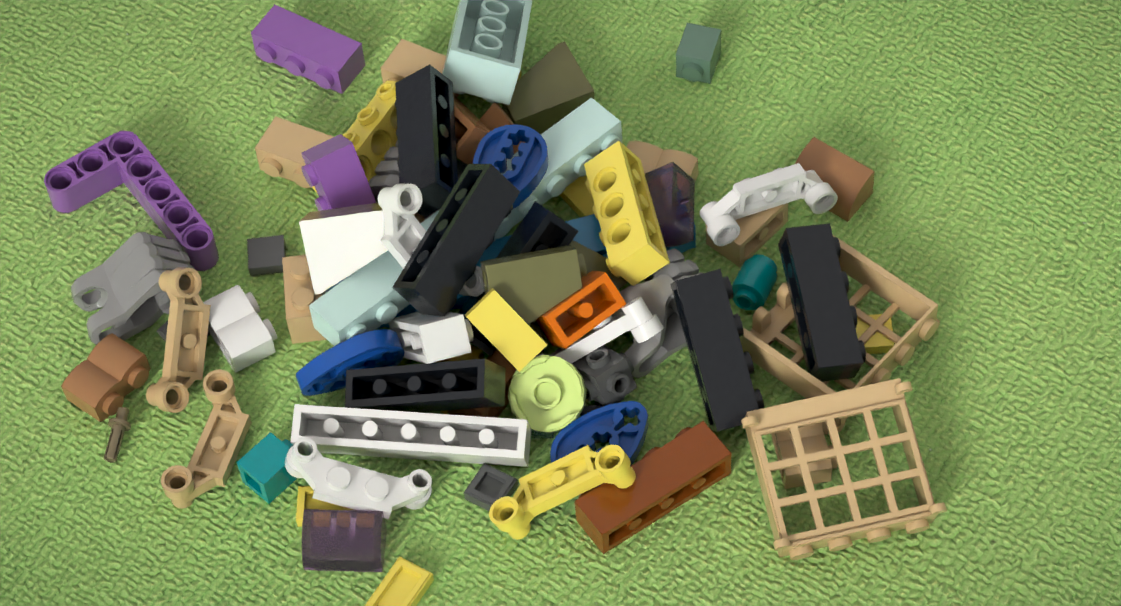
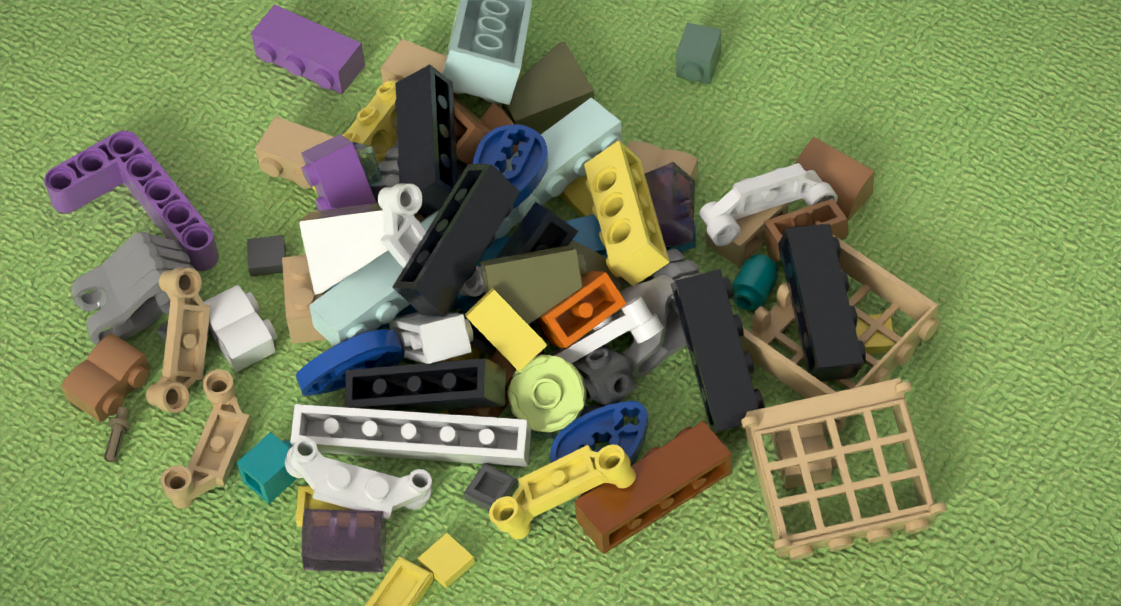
(368, 162): none -> clear light blue tile
(446, 560): none -> light yellow tile
(816, 214): none -> medium nougat brick

